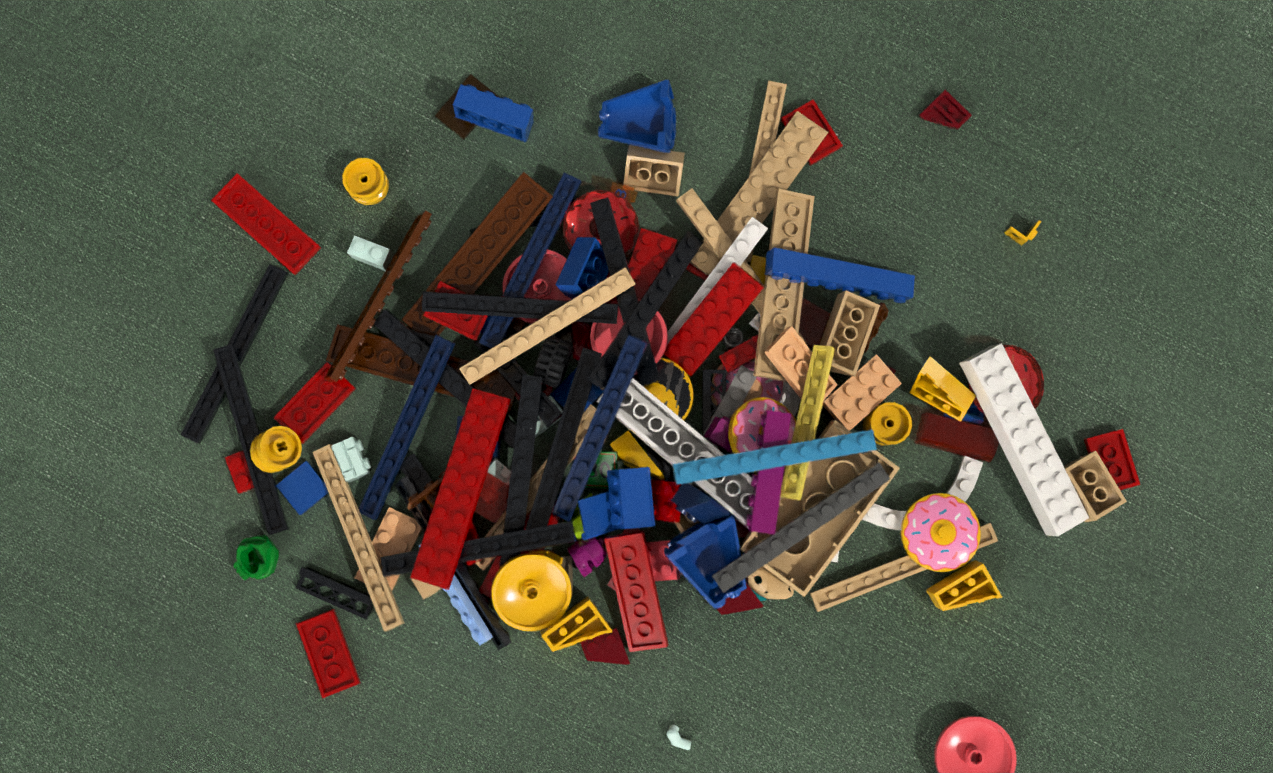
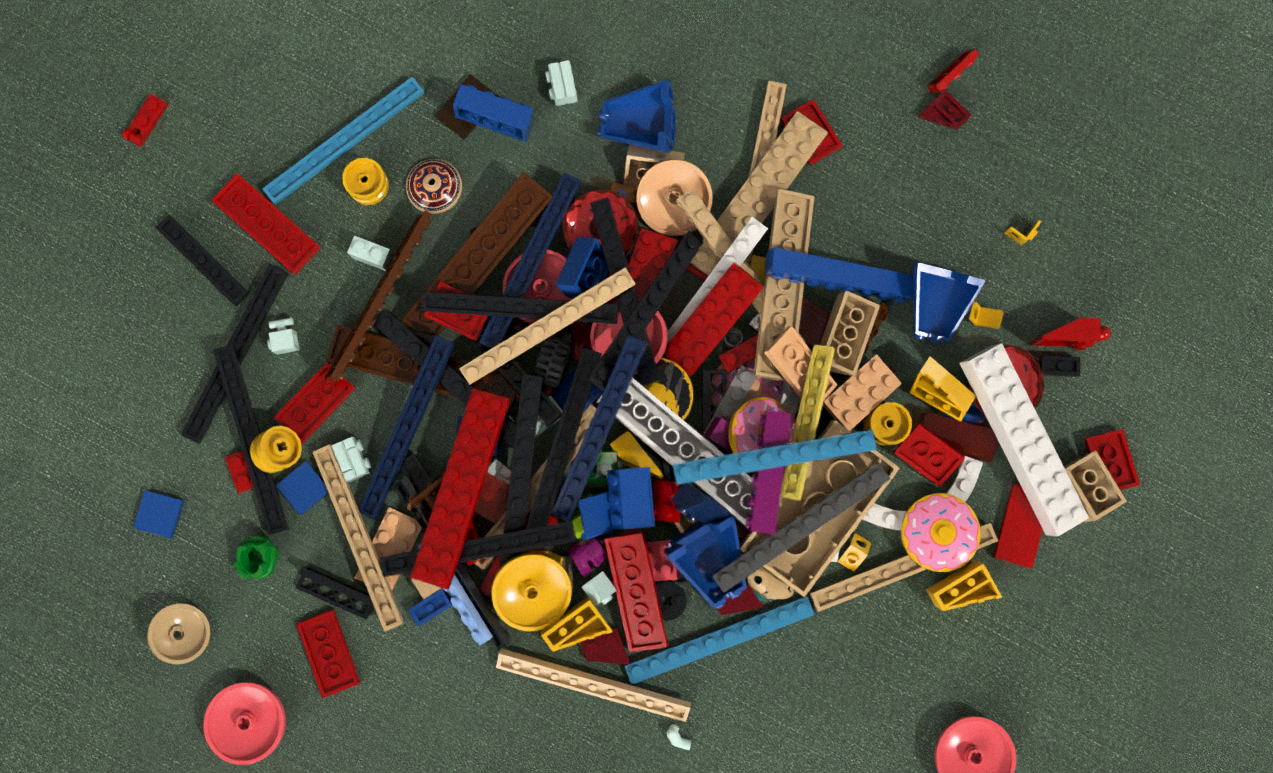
(145, 120): none -> red plate
(158, 514): none -> blue tile
(193, 631): none -> tan dish
(203, 260): none -> black plate
(244, 723): none -> coral dish
(284, 339): none -> light aqua brick
(343, 140): none -> dark azure plate
(430, 607): none -> blue plate
(440, 195): none -> dish
(562, 83): none -> light aqua brick
(593, 685): none -> tan plate
(599, 589): none -> light aqua brick
(661, 189): none -> light nougat dish
(678, 599): none -> black plate
(719, 640): none -> dark azure plate
(854, 553): none -> yellow bracket
(929, 454): none -> red plate
(940, 300): none -> blue cone
(953, 71): none -> red plate
(985, 316): none -> yellow bracket
(1019, 531): none -> red tile
(1060, 366): none -> black plate
(1077, 334): none -> red slope

